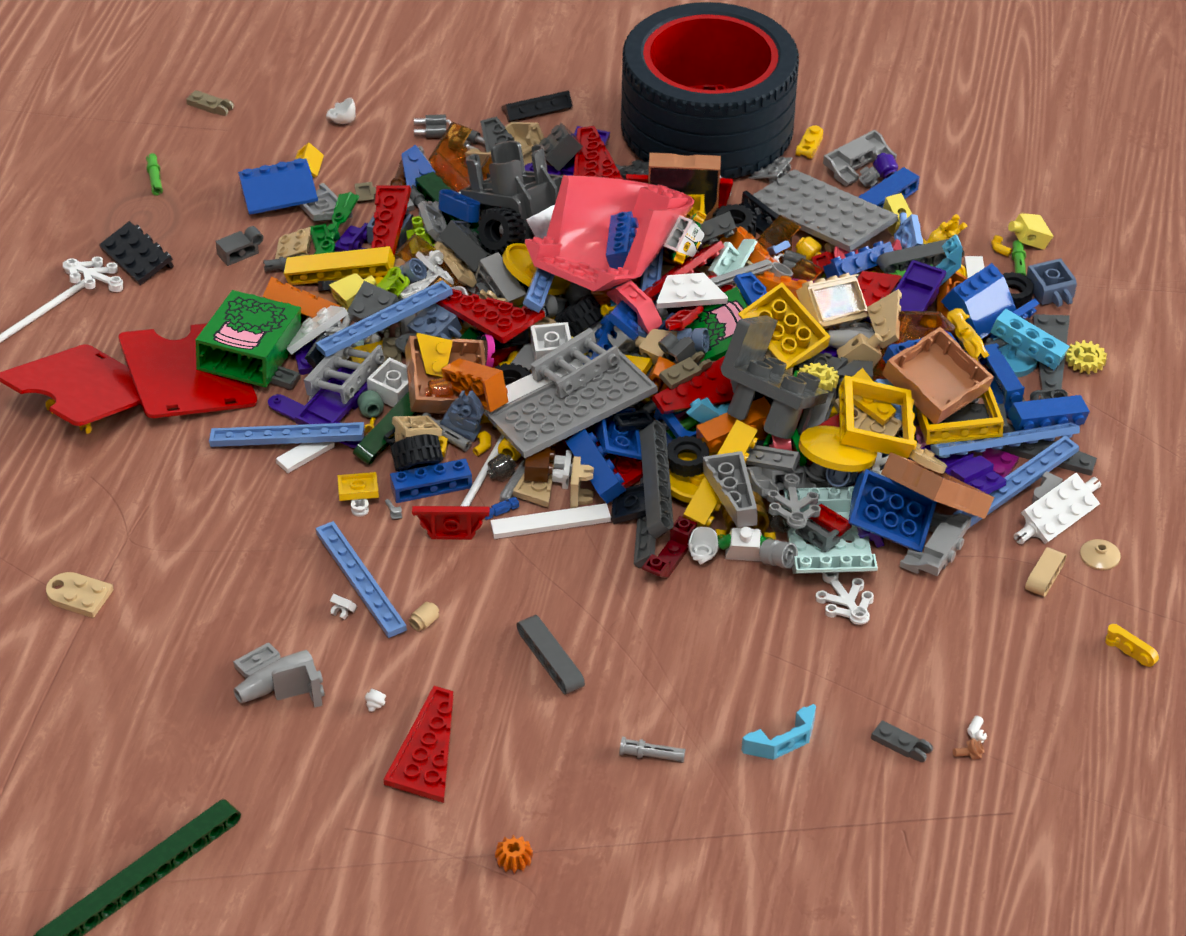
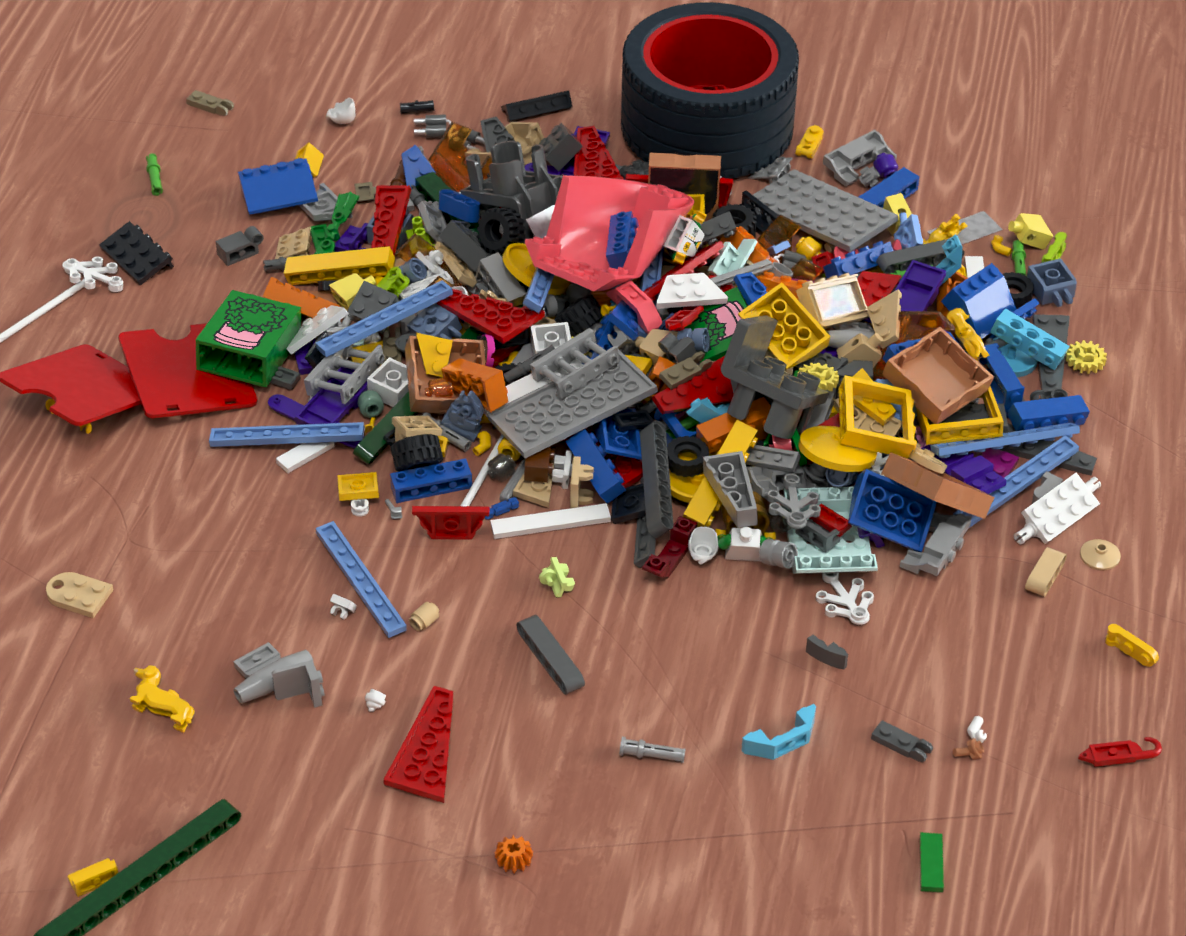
(92, 877): none -> yellow panel
(159, 700): none -> yellow animal
(417, 106): none -> black pin
(524, 368): none -> dark grey pin
(555, 577): none -> yellowish green hips
(830, 655): none -> dark grey slope
(931, 862): none -> green tile
(978, 226): none -> flat silver sticker
(1056, 250): none -> lime hinge
(1119, 752): none -> red plate

